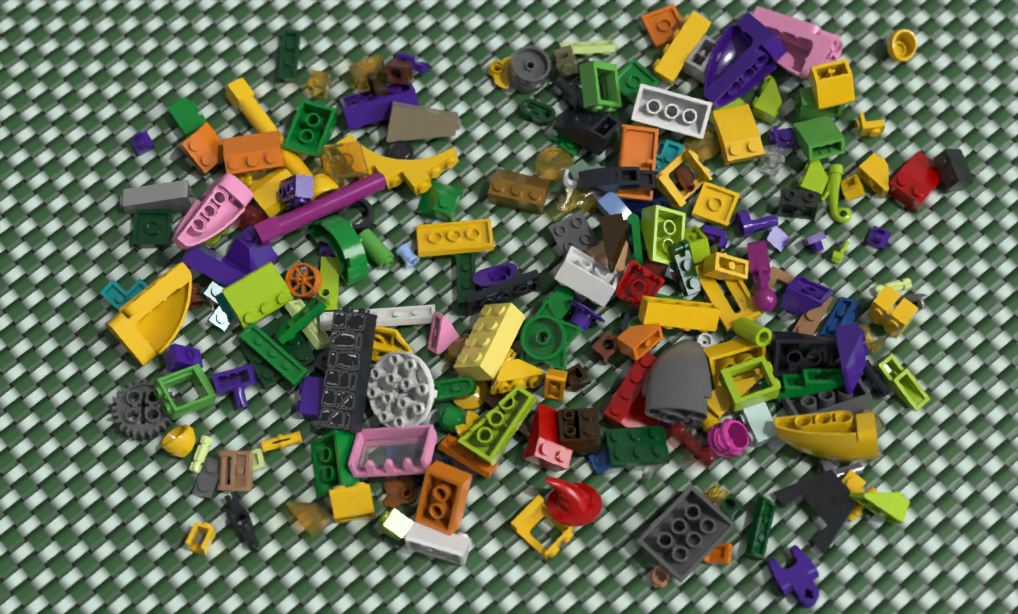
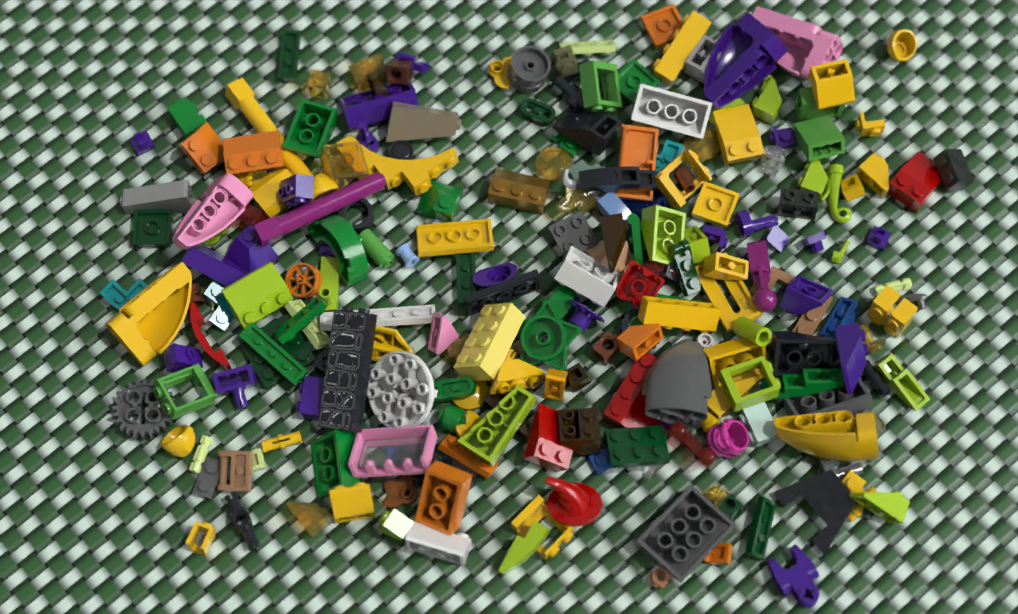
(218, 356): none -> red slope
(366, 137): none -> dark purple piece
(524, 548): none -> lime slope

